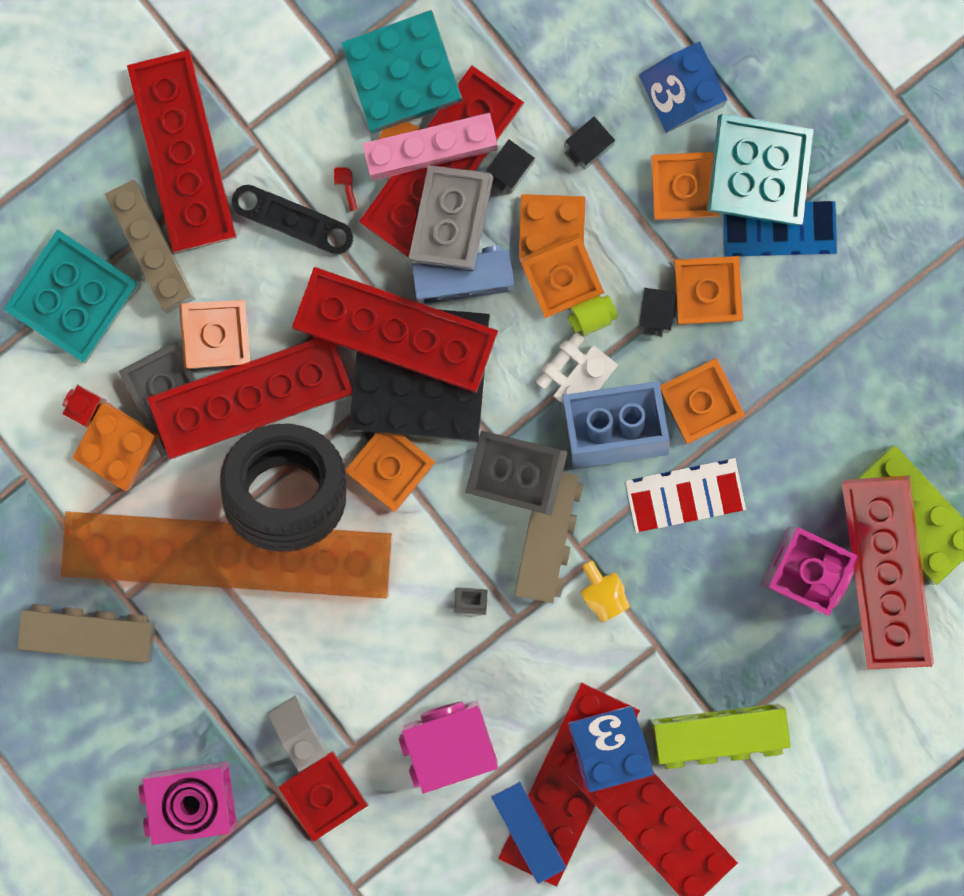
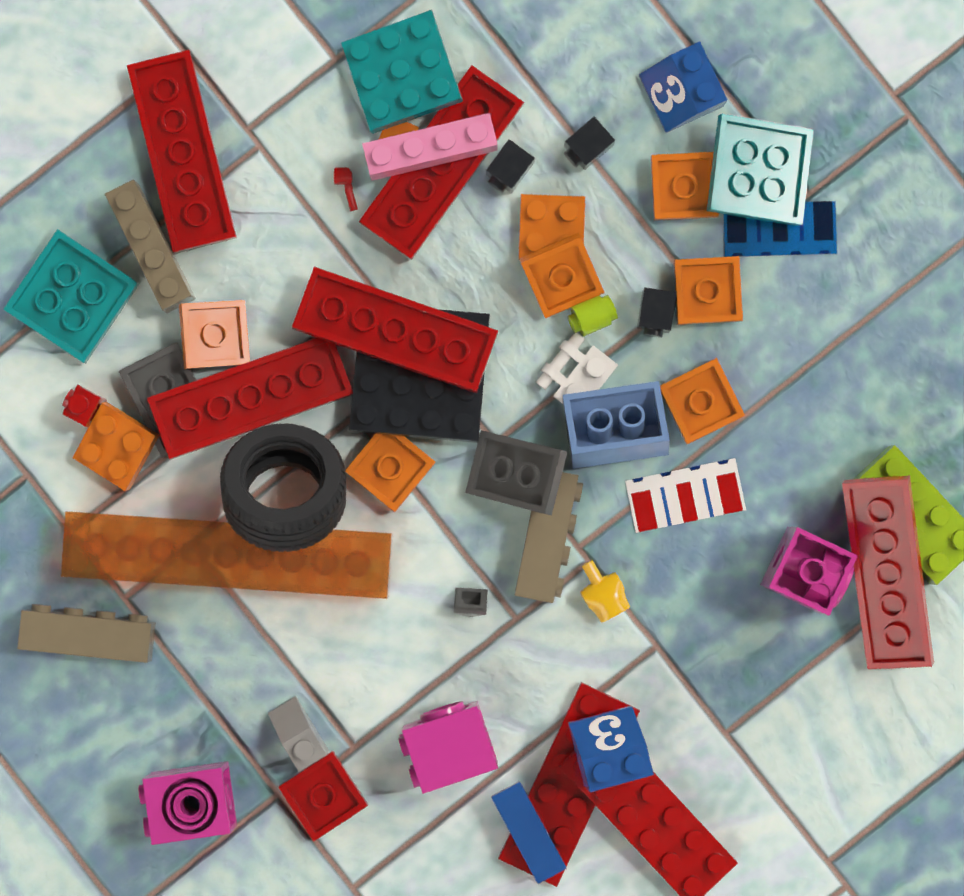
(292, 219): black plate -> none
(440, 284): medium blue slope -> none
(451, 217): light grey plate -> none
(720, 734): lime brick -> none

